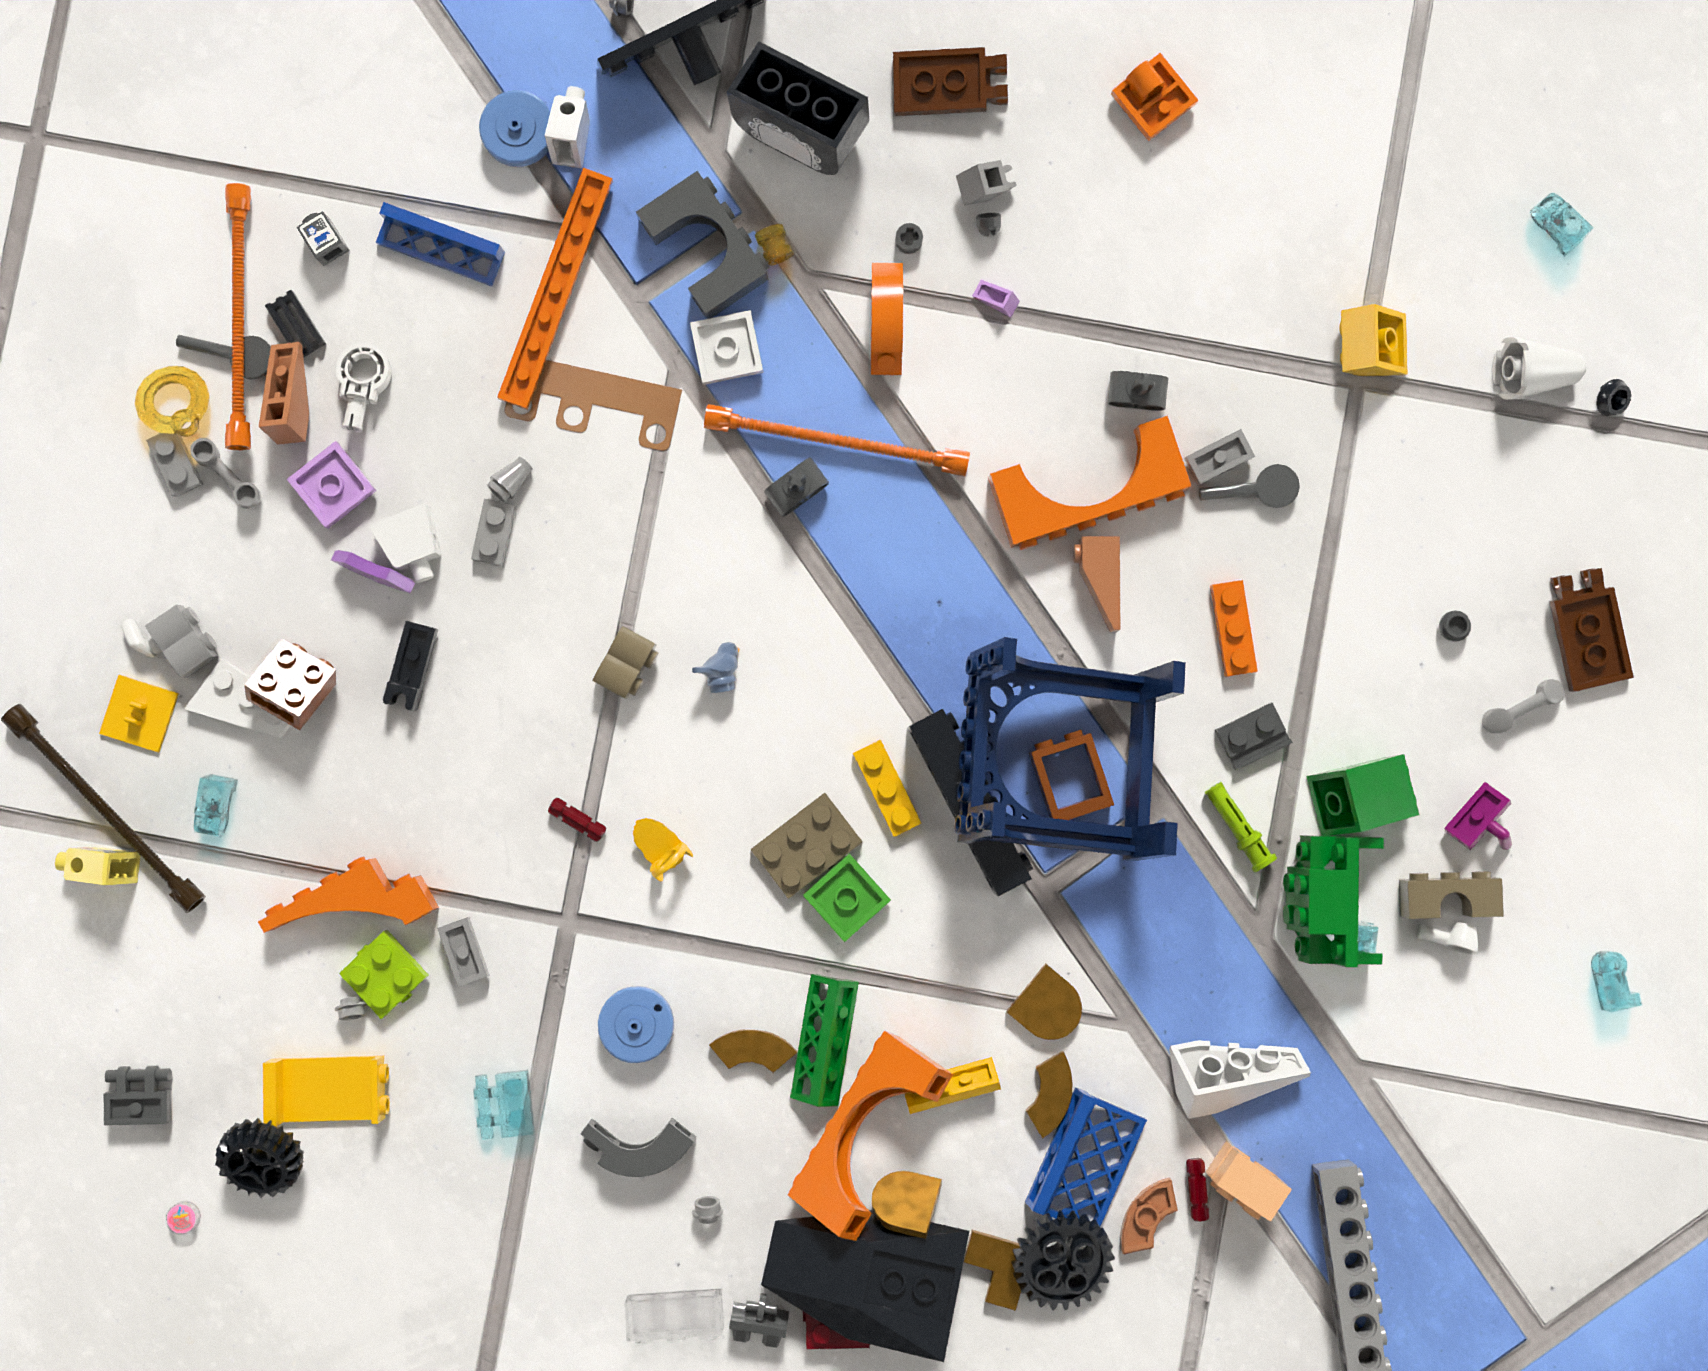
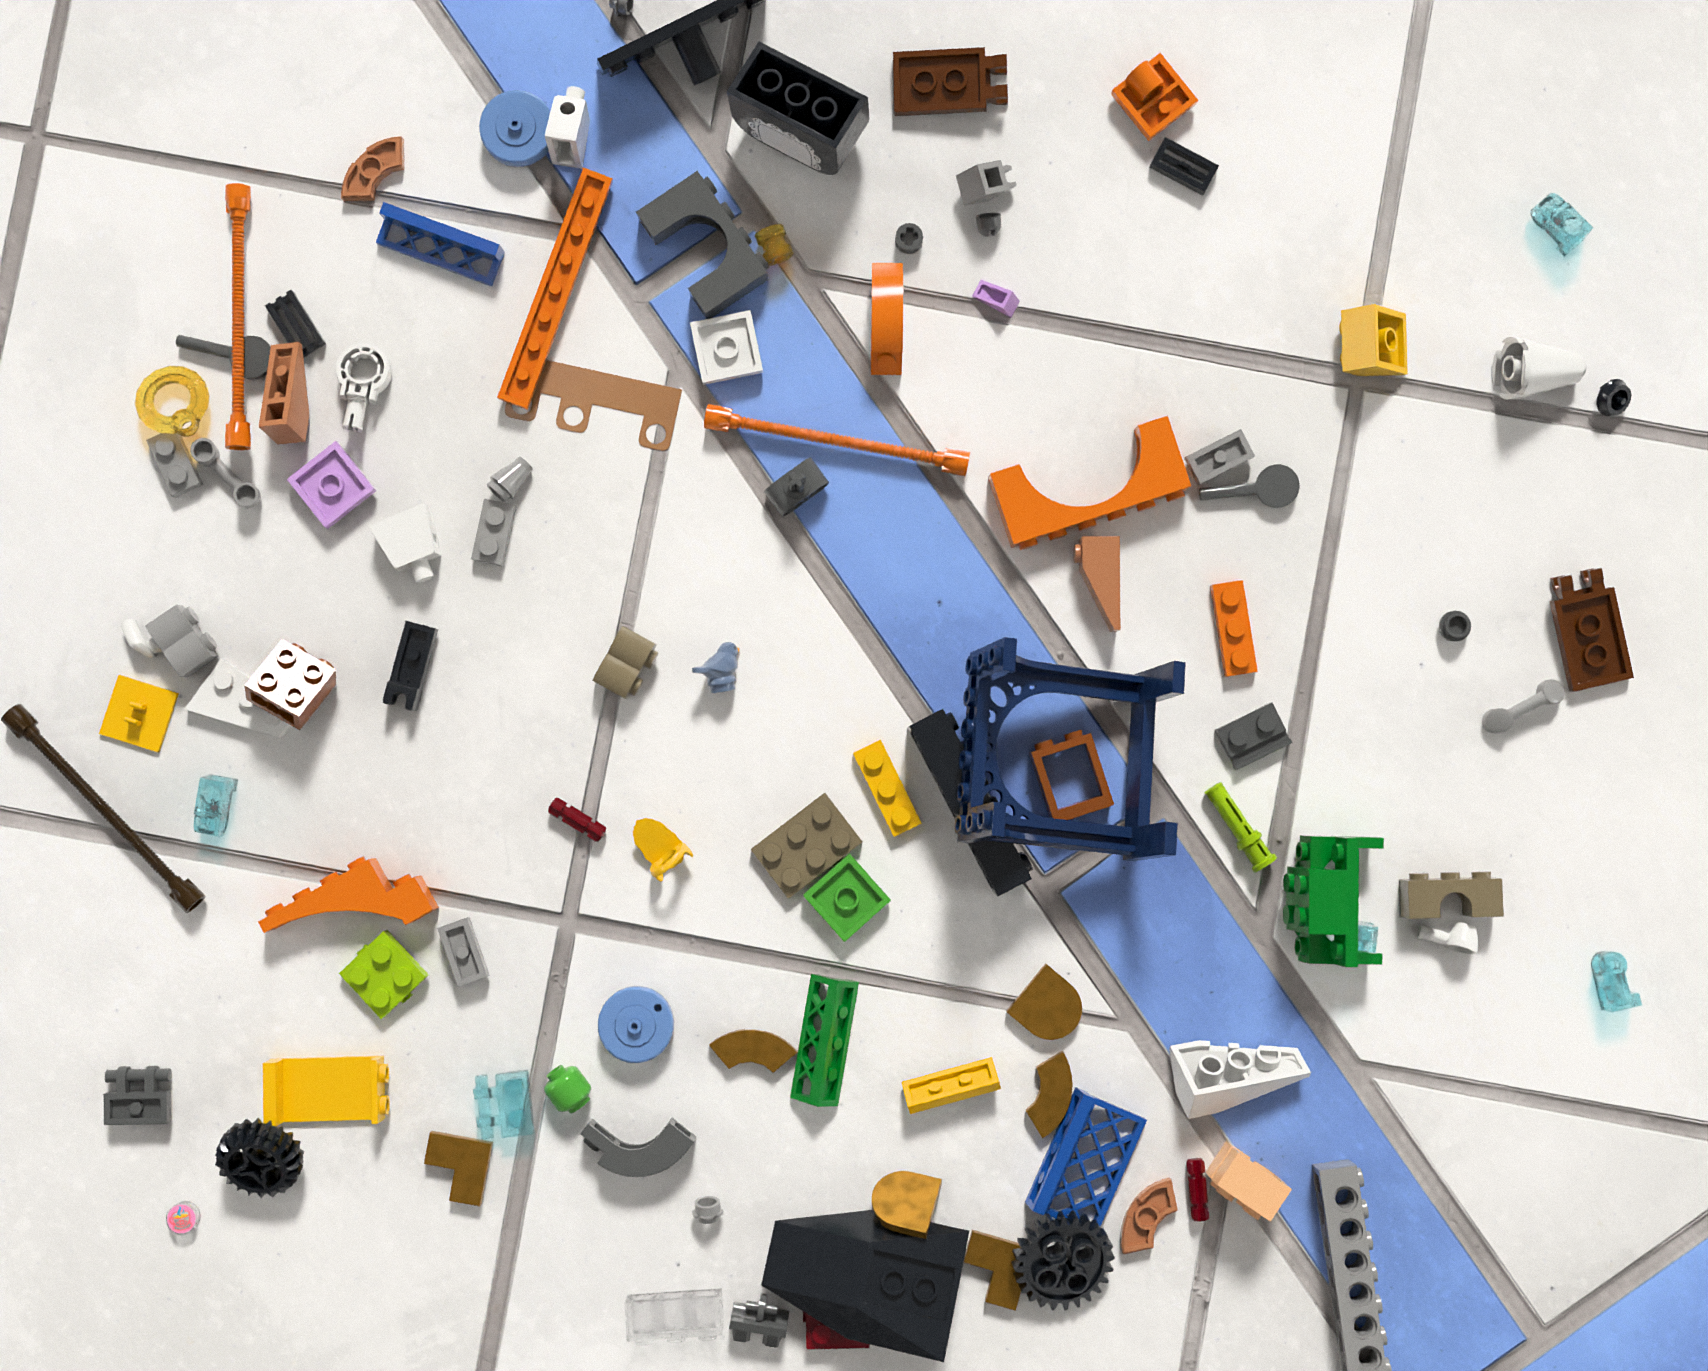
(99, 865): light yellow torso -> none
(322, 237): dark grey brick -> none
(350, 1008): light grey plate -> none
(371, 168): none -> nougat tile
(373, 571): medium lavender tile -> none
(469, 1160): none -> pearl gold tile
(567, 1088): none -> bright green head
(826, 1180): orange arch -> none
(1137, 390): dark grey beam -> none
(1178, 176): none -> black tile
(1363, 796): green slope -> none
(1479, 817): magenta plate -> none

